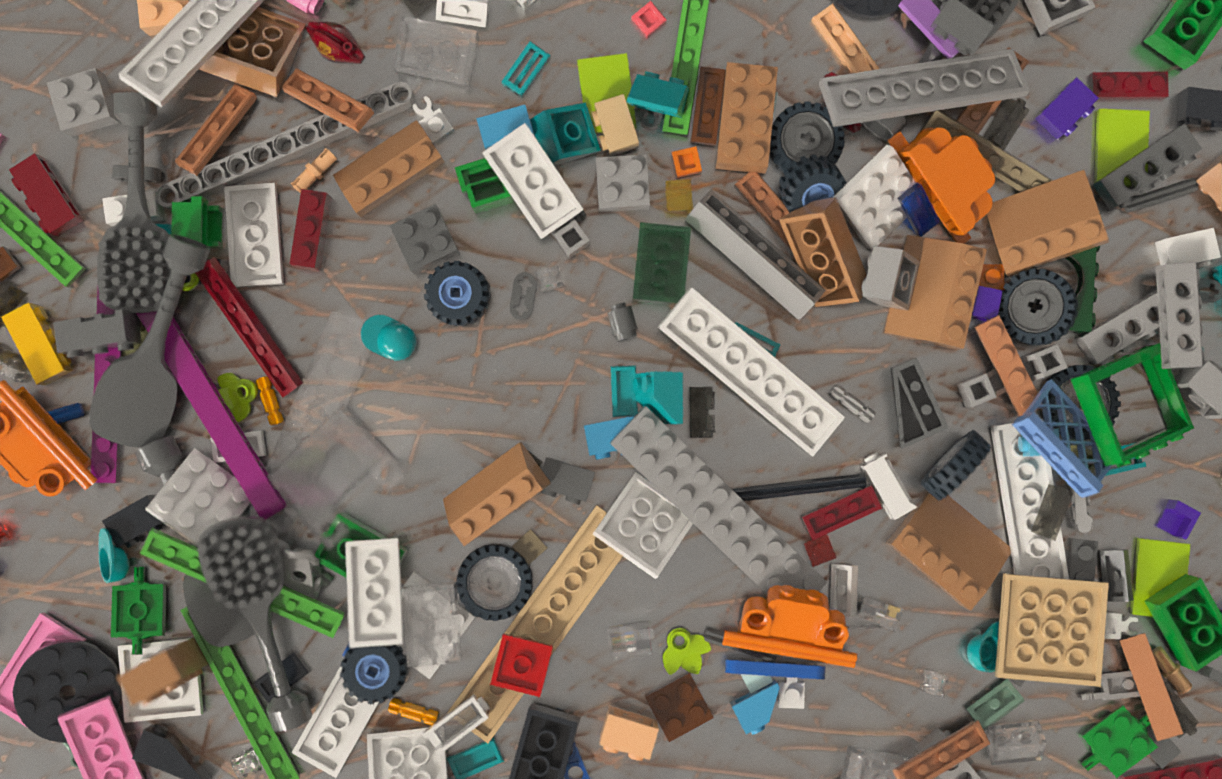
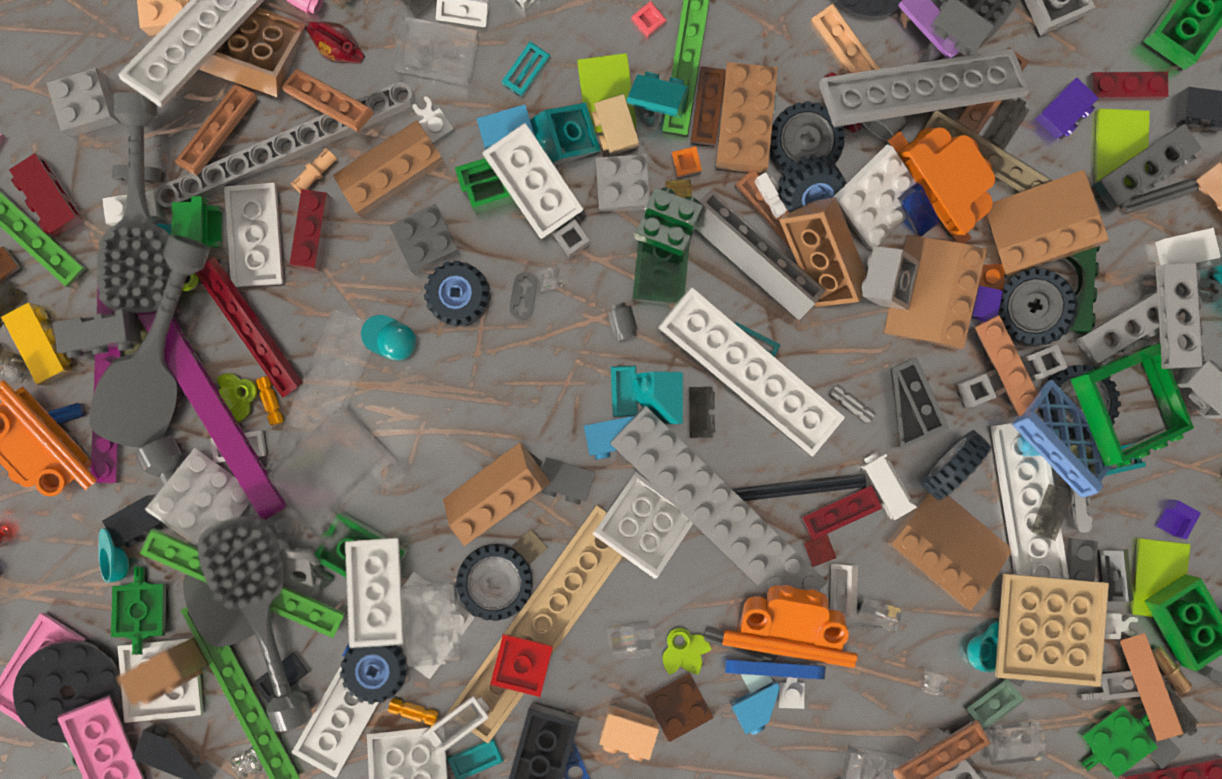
(669, 221): none -> plate
(768, 190): none -> white plate

